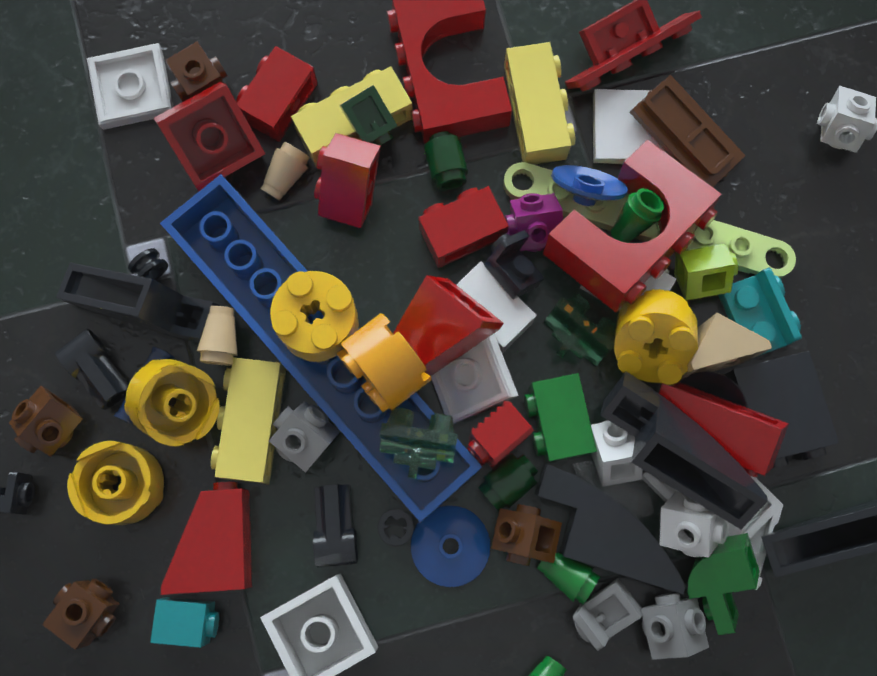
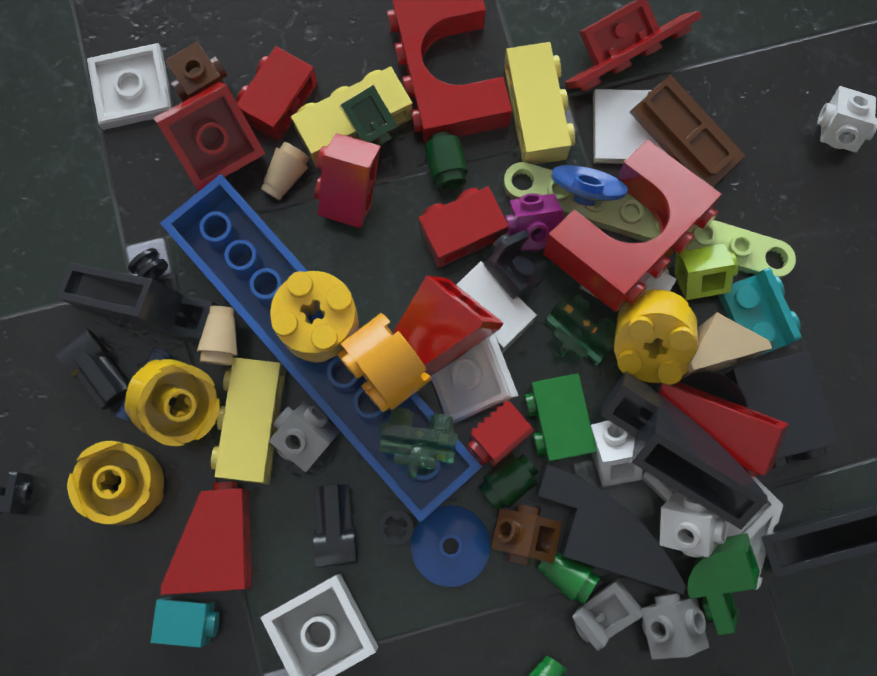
(44, 422): reddish brown brick -> none
(82, 612): reddish brown brick -> none
(637, 215): green cone -> none

